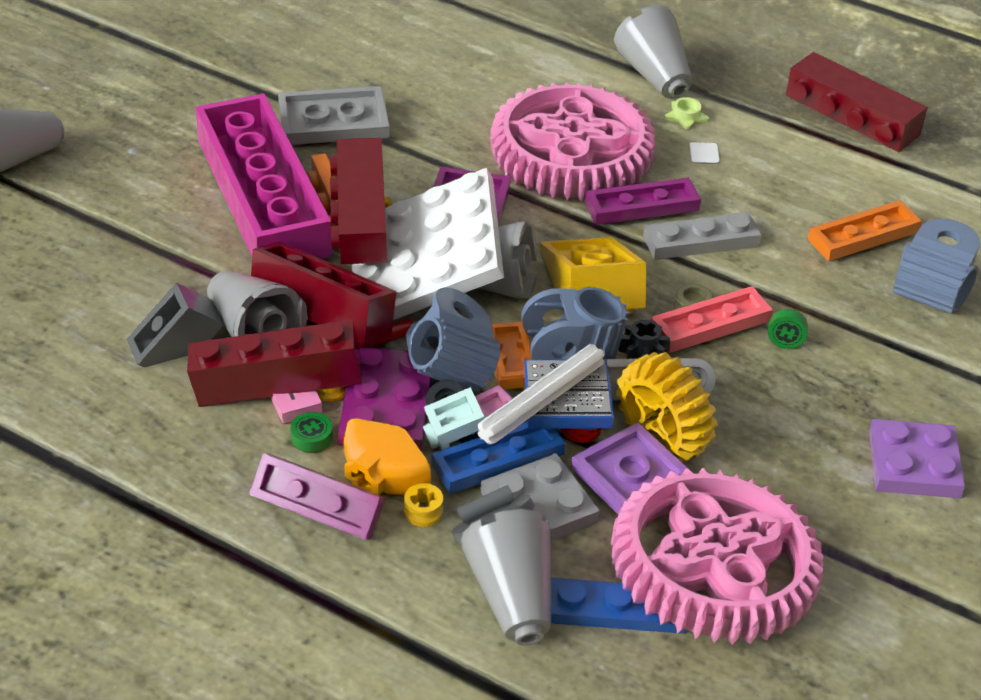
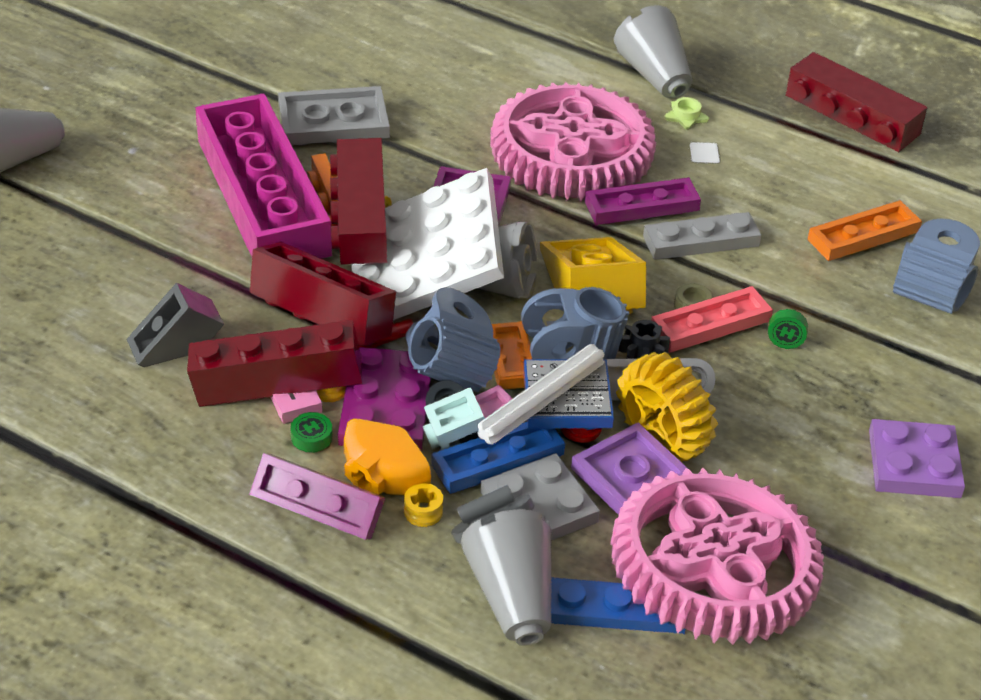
(255, 304): light grey cone -> none

